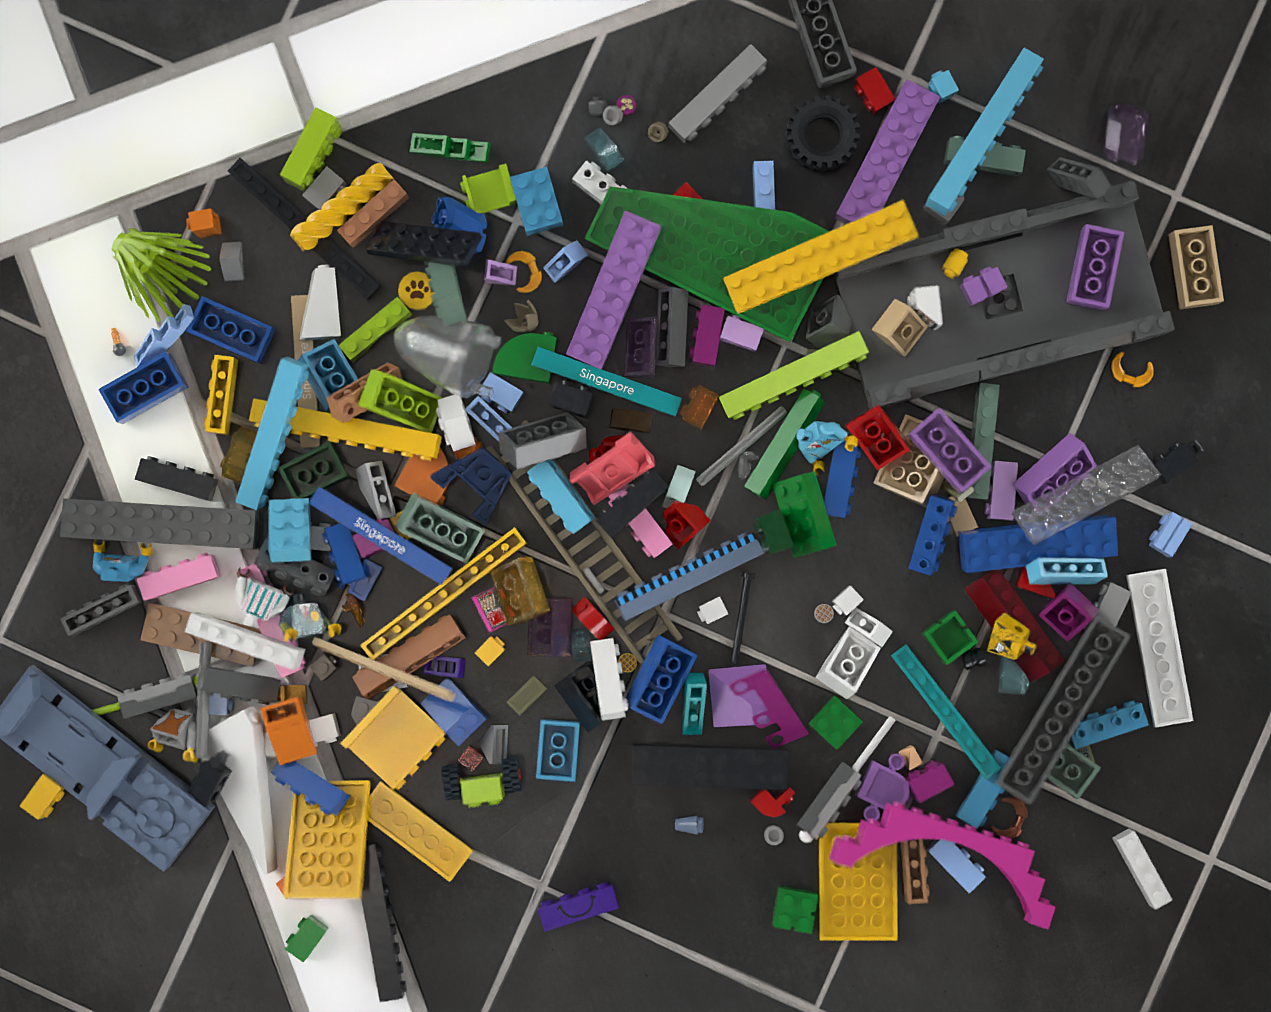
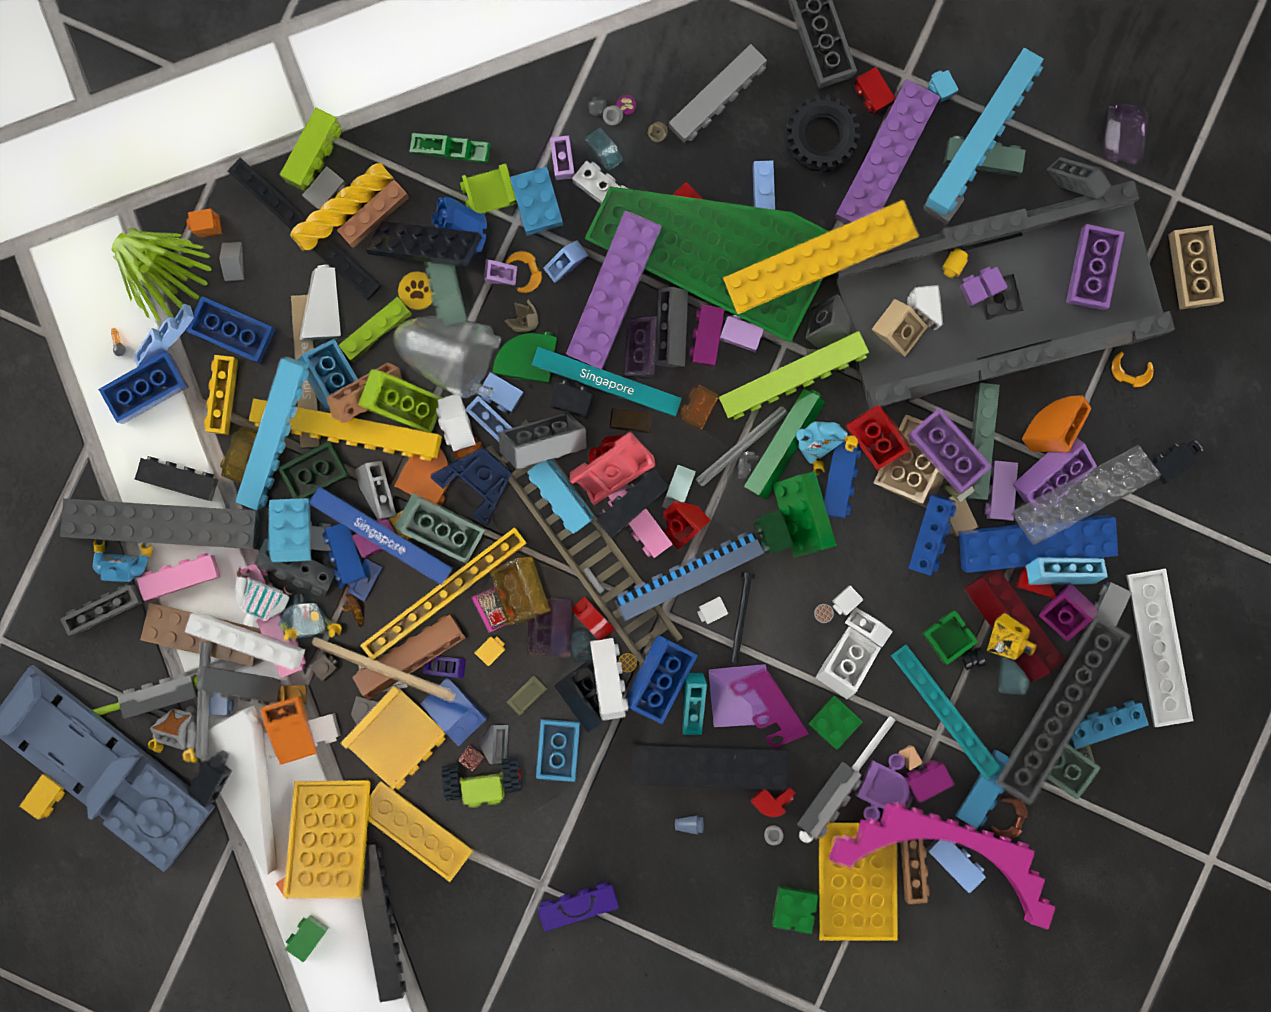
(312, 786): blue brick -> none
(562, 157): none -> lavender brick
(1057, 425): none -> orange brick
(1142, 868): white brick -> none
(1169, 534): light blue brick -> none

